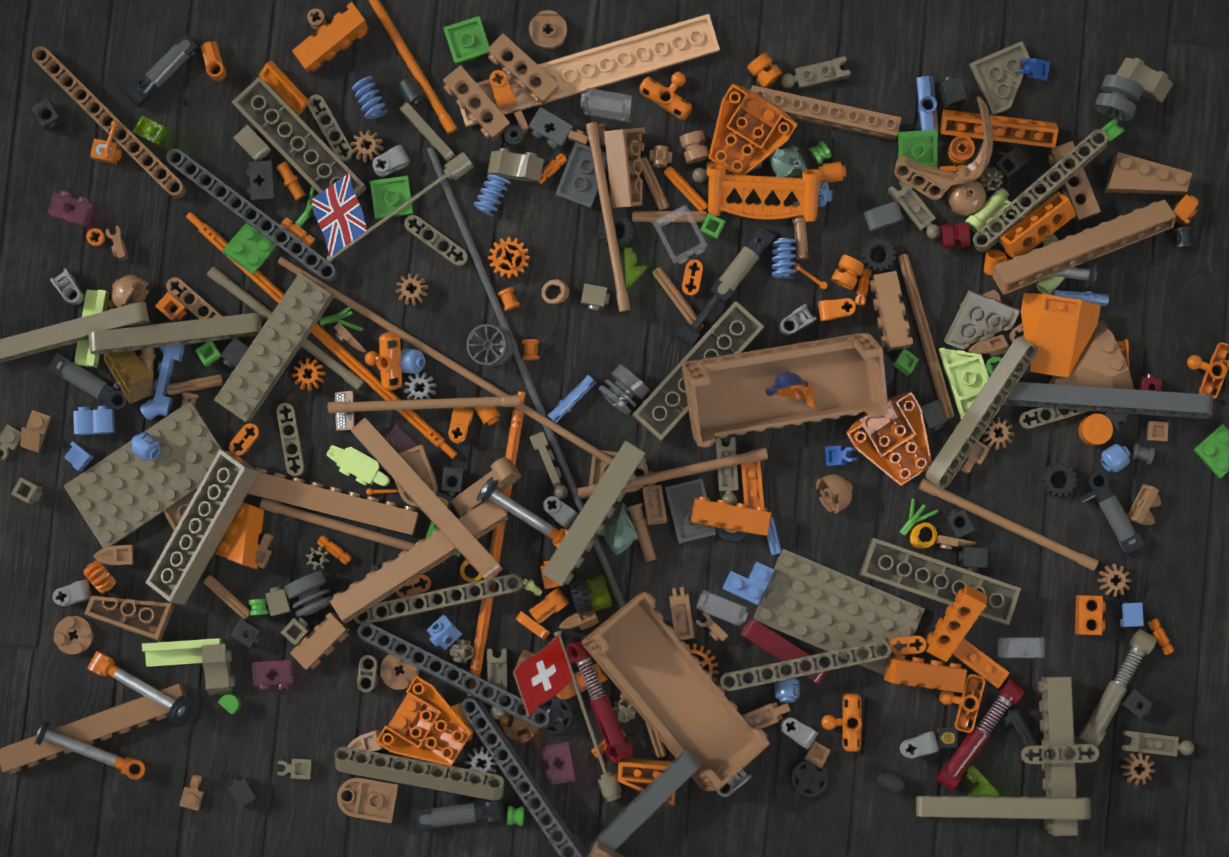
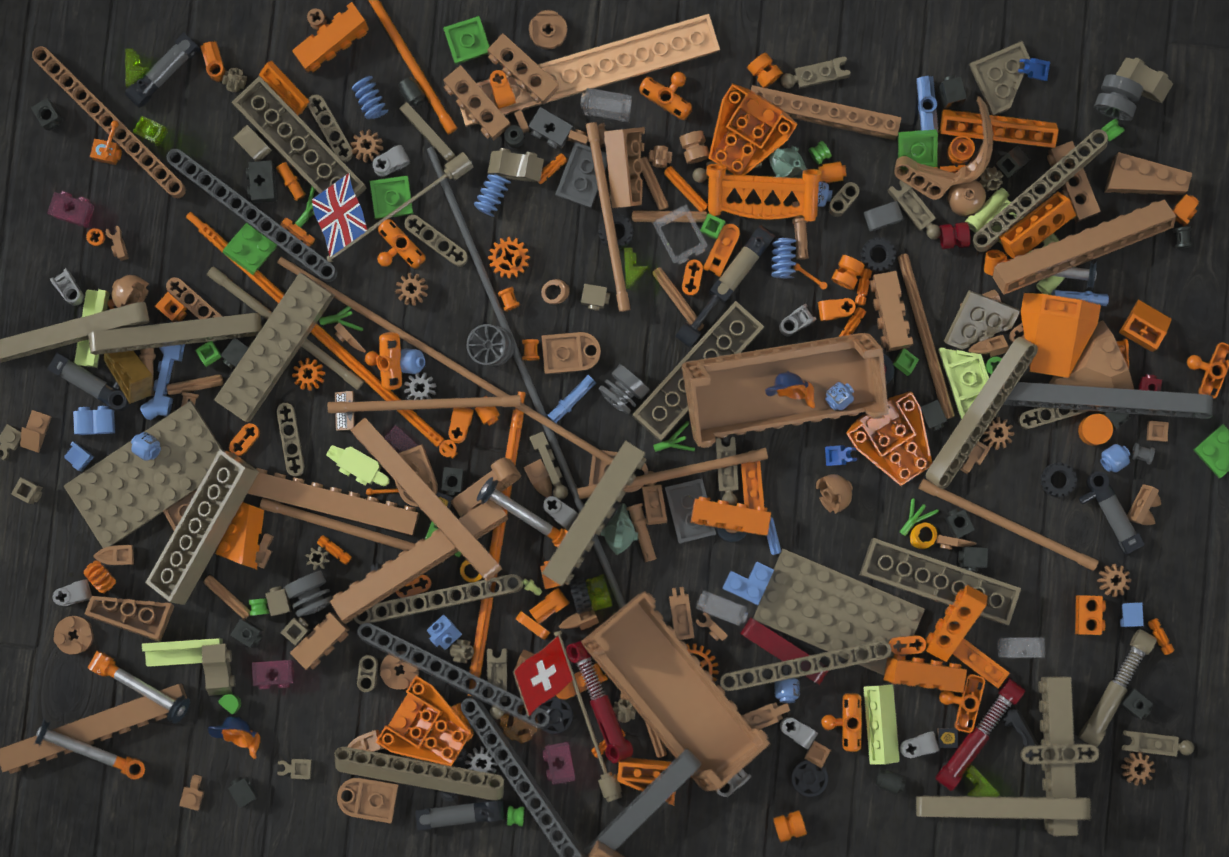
(133, 72): none -> clear neon green slope
(234, 80): none -> dark tan gear
(238, 732): none -> hair
(392, 237): none -> orange piece
(449, 442): none -> orange bush
(539, 477): none -> medium nougat plate
(567, 352): none -> medium nougat plate
(671, 442): none -> bright green plant
(722, 248): none -> orange plate
(789, 826): none -> orange wheel
(839, 396): none -> medium blue head
(843, 199): none -> dark tan beam
(853, 322): none -> orange axle
(881, 724): none -> yellowish green panel
(1146, 326): none -> orange slope

